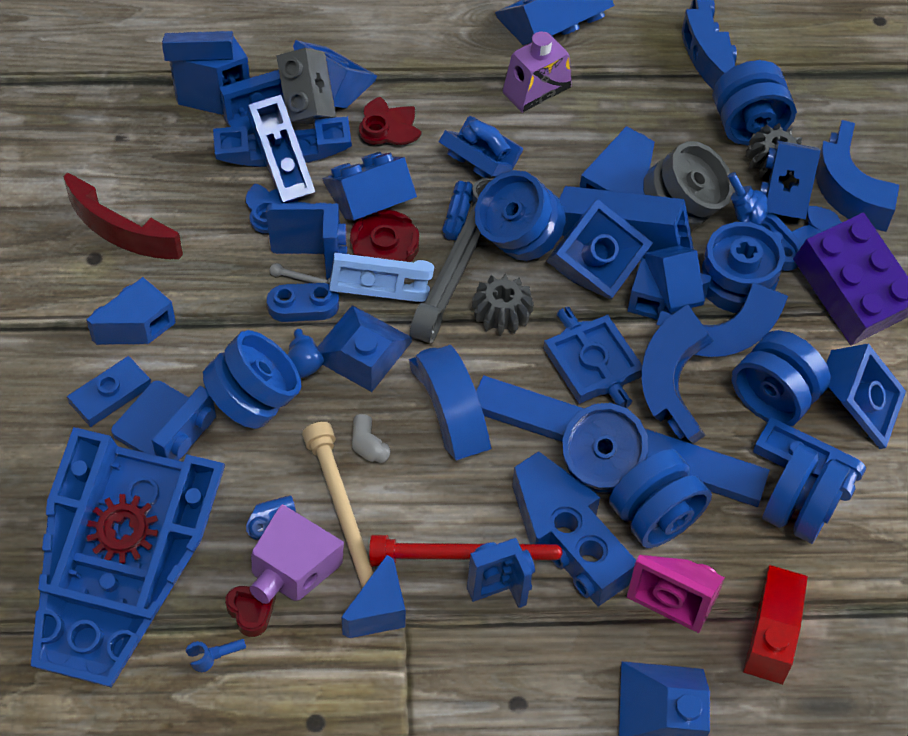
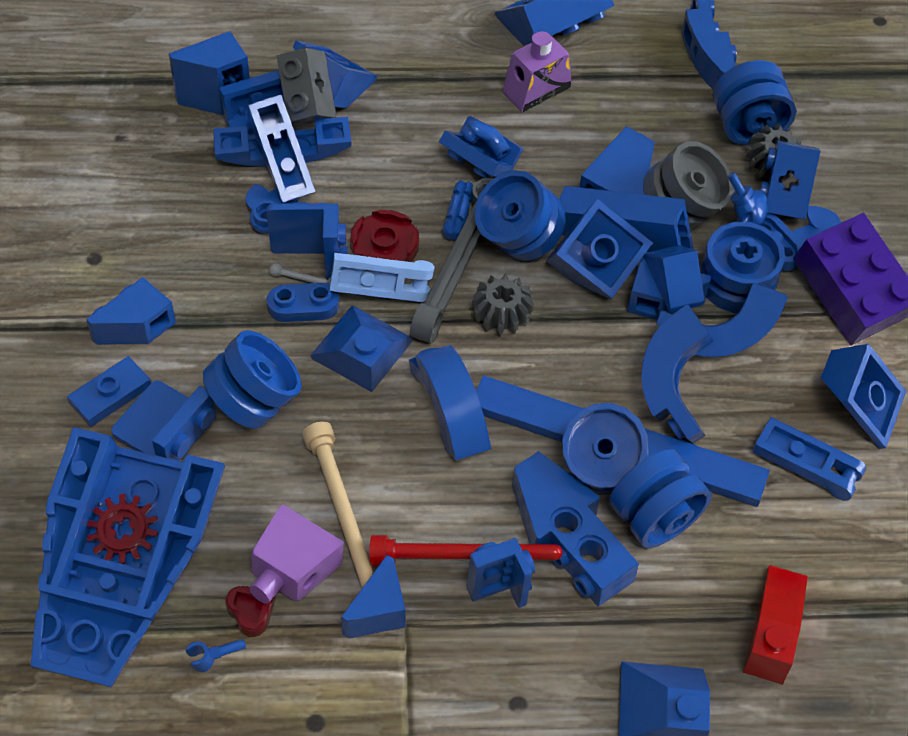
(149, 240): dark red slope -> none
(198, 46): blue slope -> none
(263, 515): blue arm -> none
(305, 354): blue piece -> none
(367, 444): light grey arm -> none
(371, 185): blue slope -> none
(388, 124): dark red plate -> none
(593, 358): blue plate -> none
(675, 589): dark pink slope -> none
(781, 377): blue wheel -> none
(810, 495): blue wheel -> none
(850, 189): blue arch -> none

